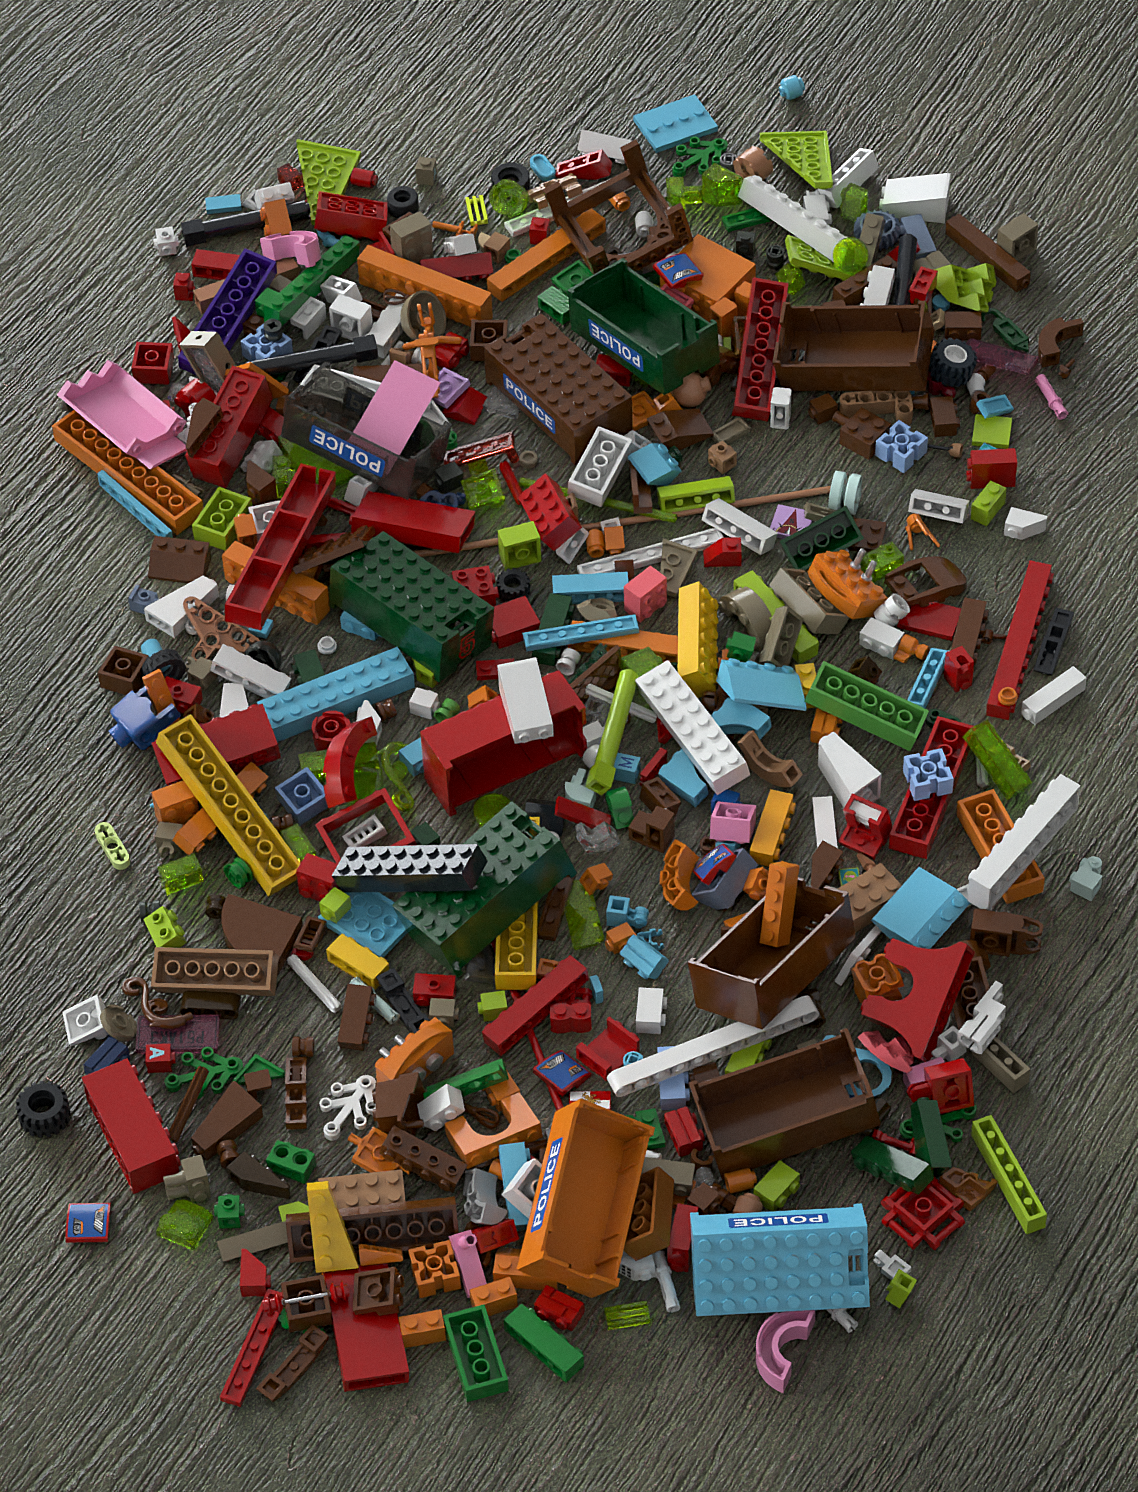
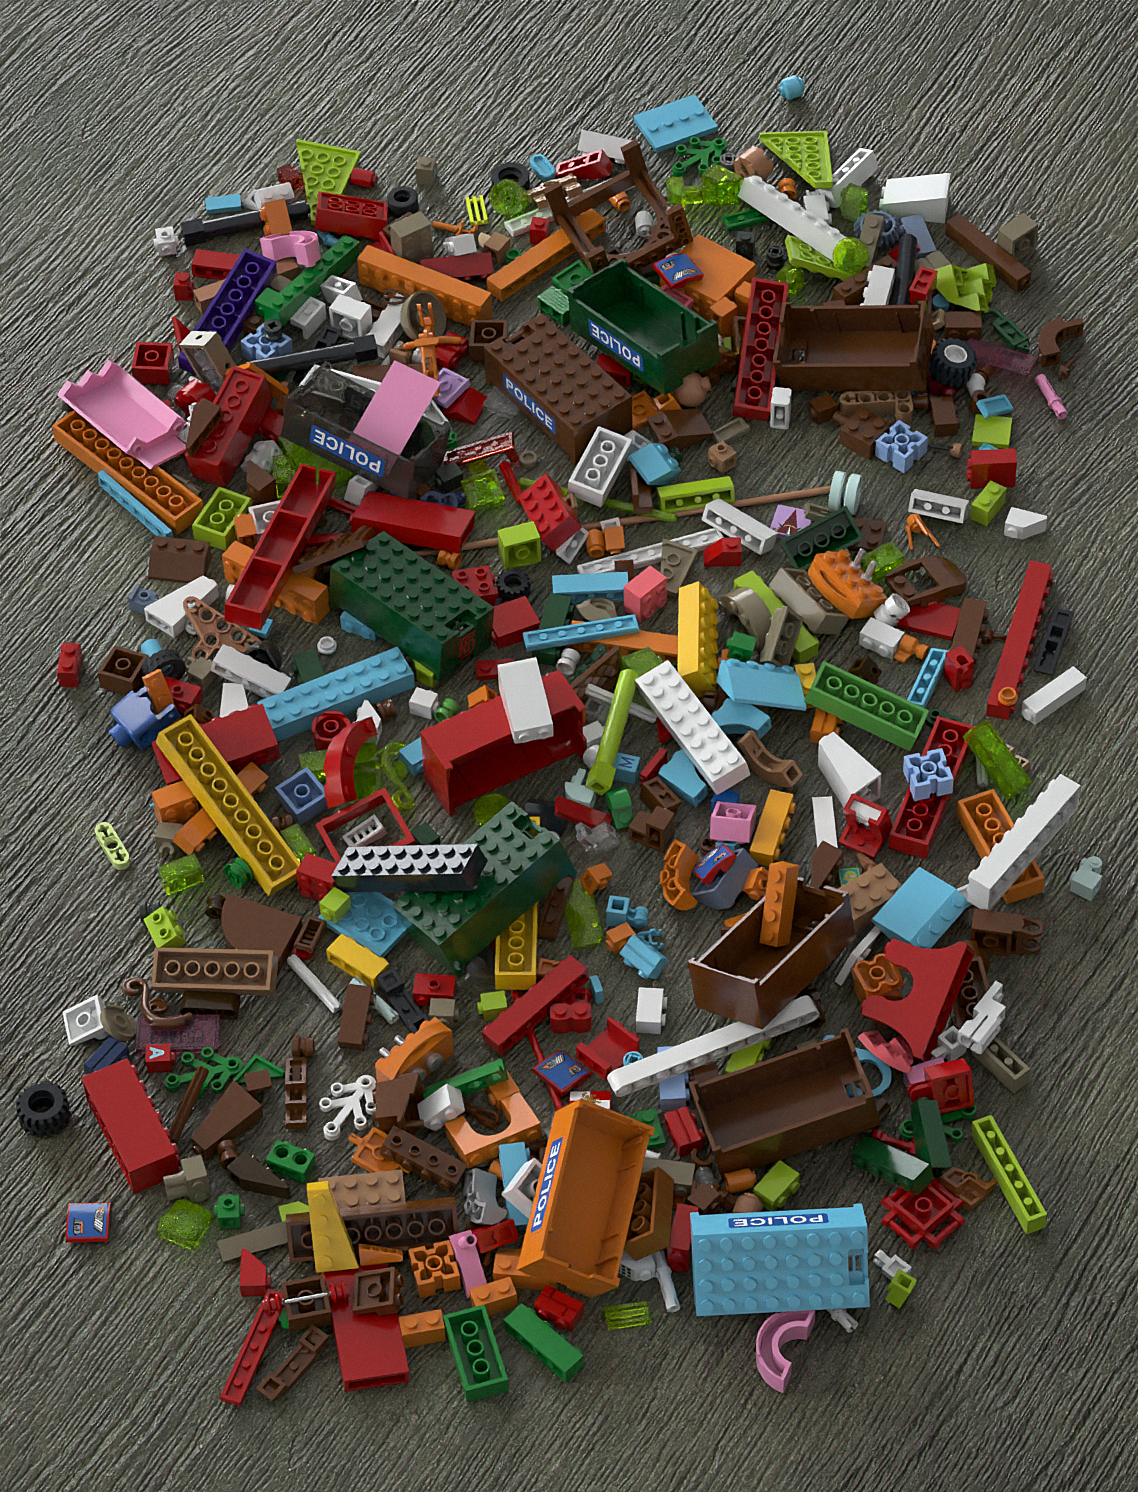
(69, 665): none -> red brick
(449, 559): none -> orange wheel
(788, 187): none -> orange wheel

